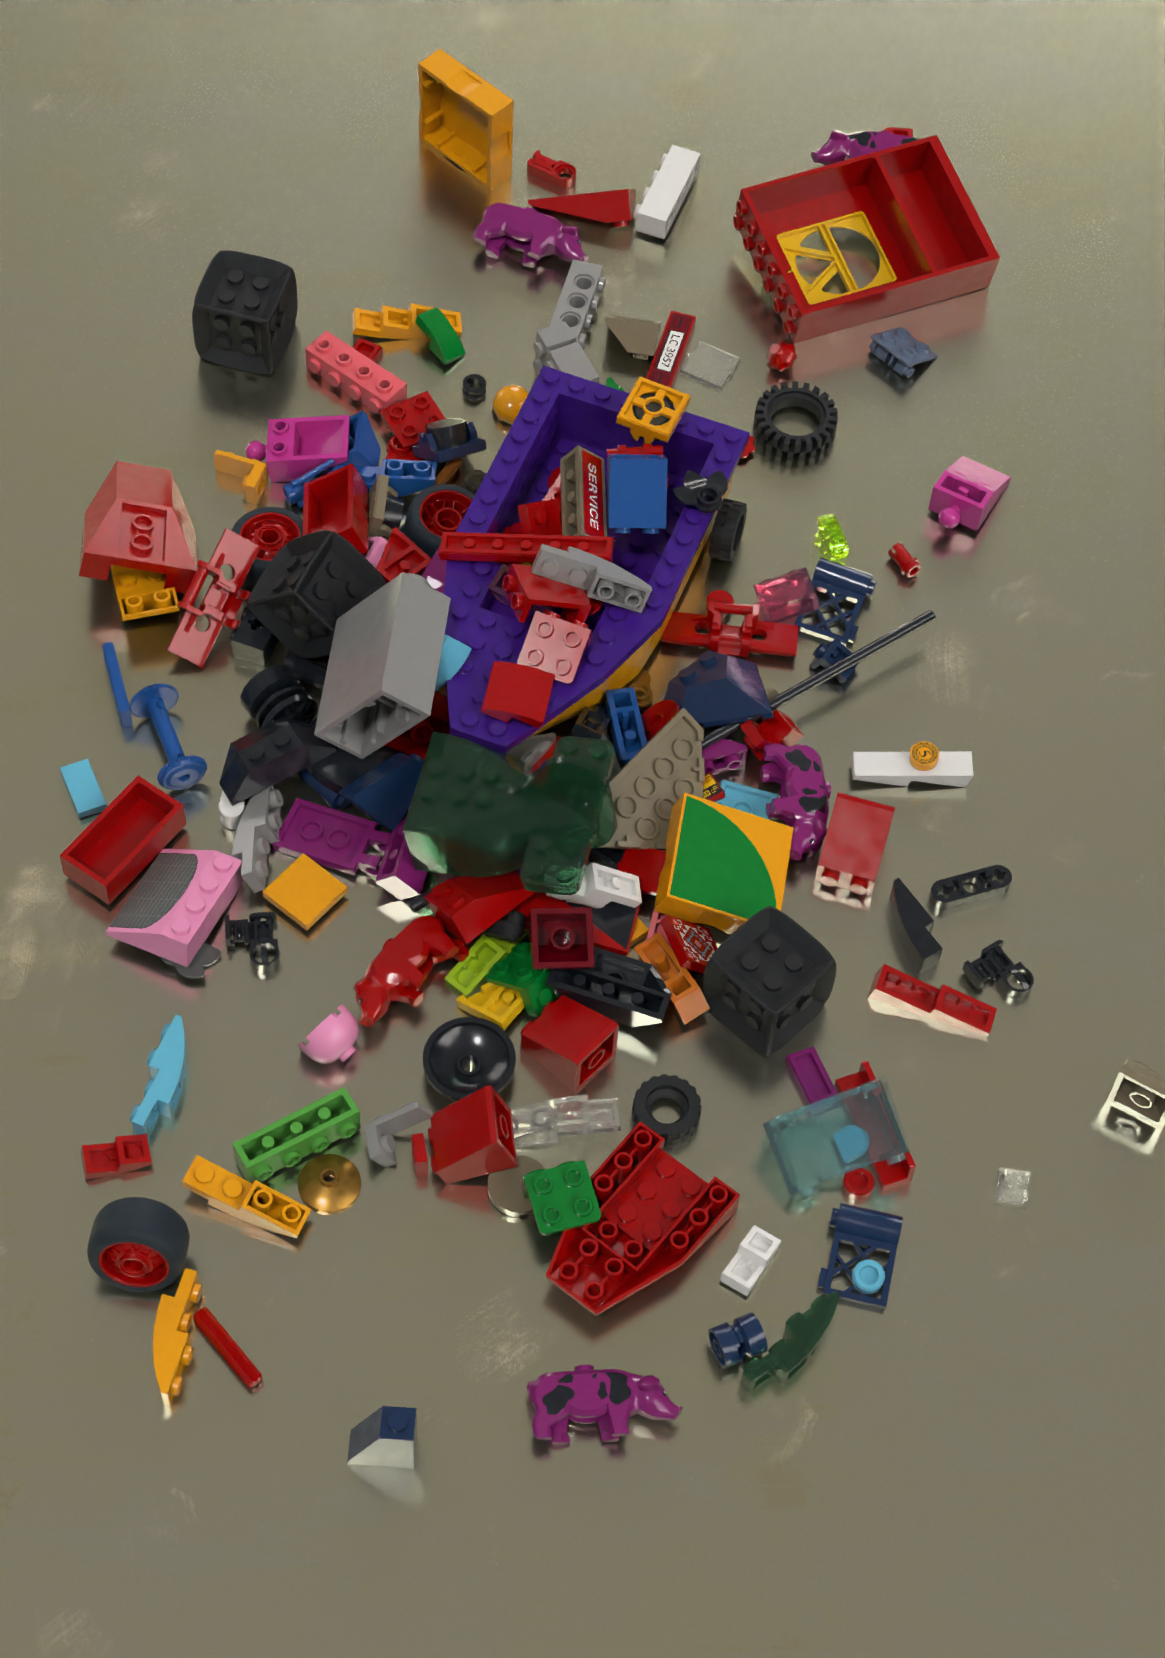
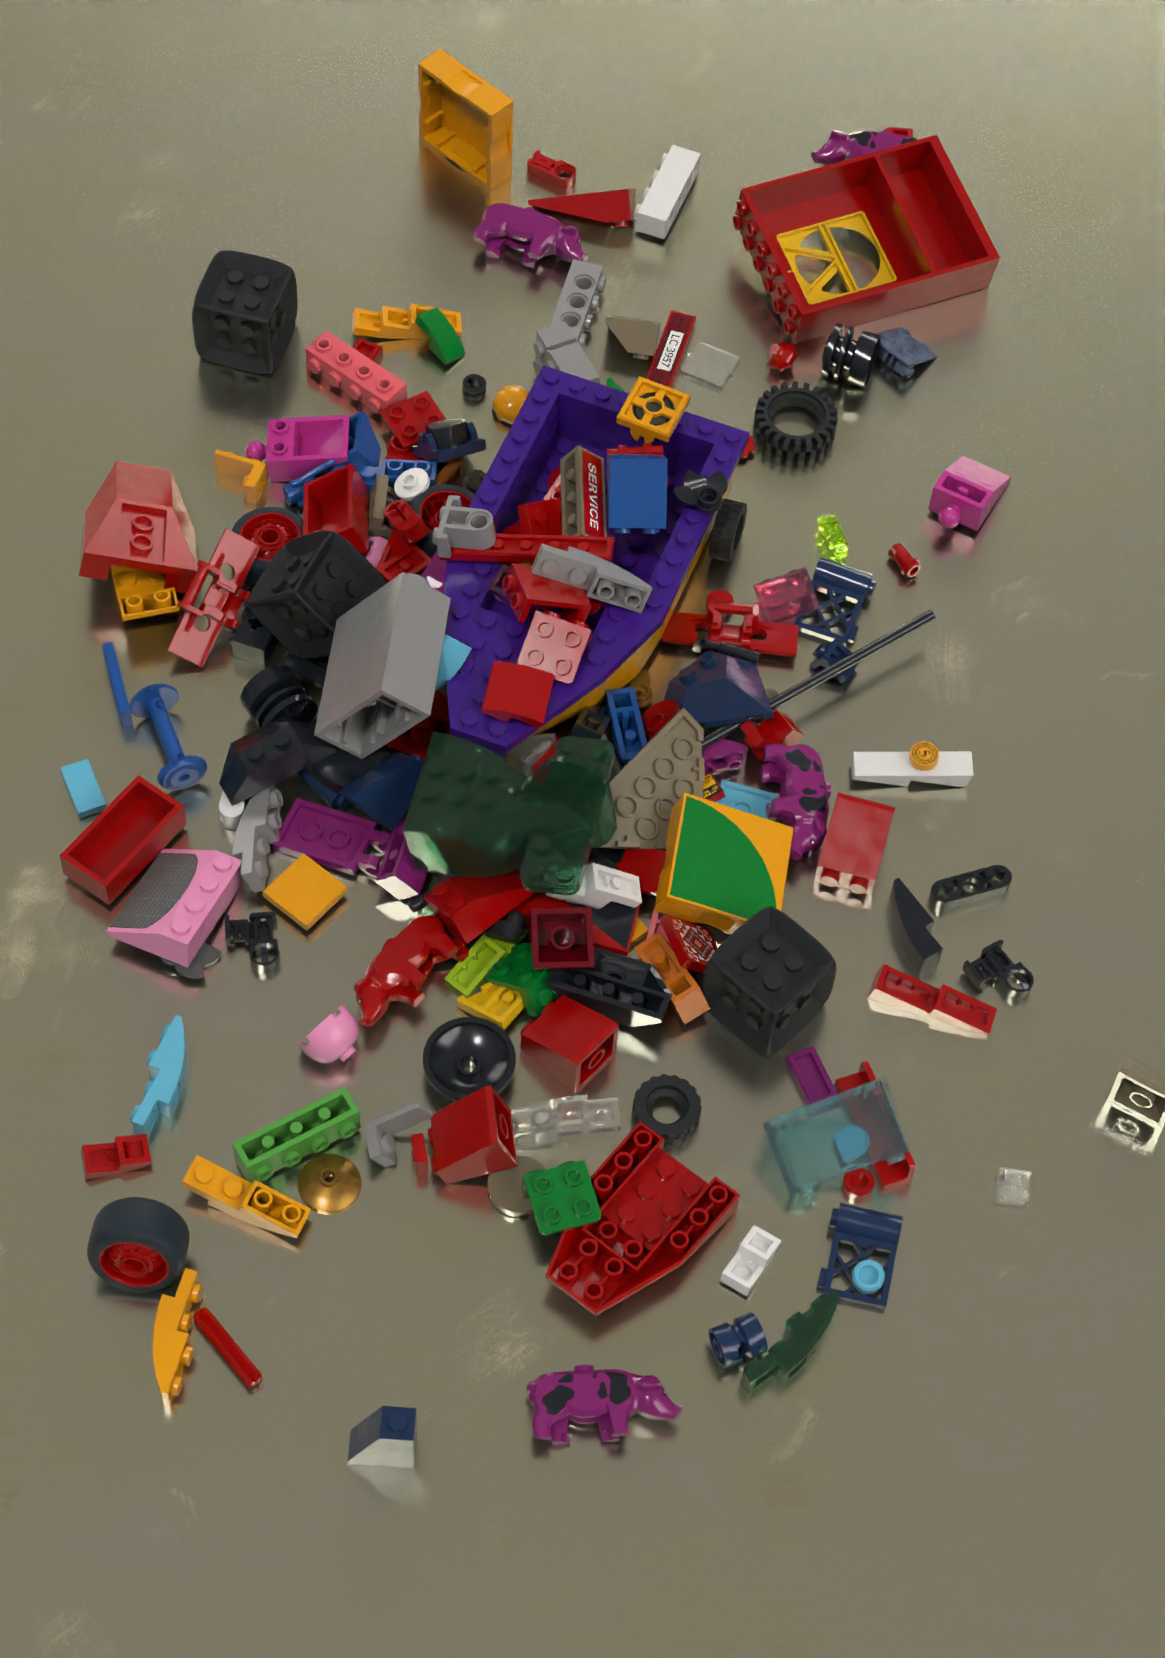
(405, 521): none -> red piece
(411, 484): none -> white piece
(463, 528): none -> light grey pin
(725, 648): none -> black piece
(850, 355): none -> black wheel

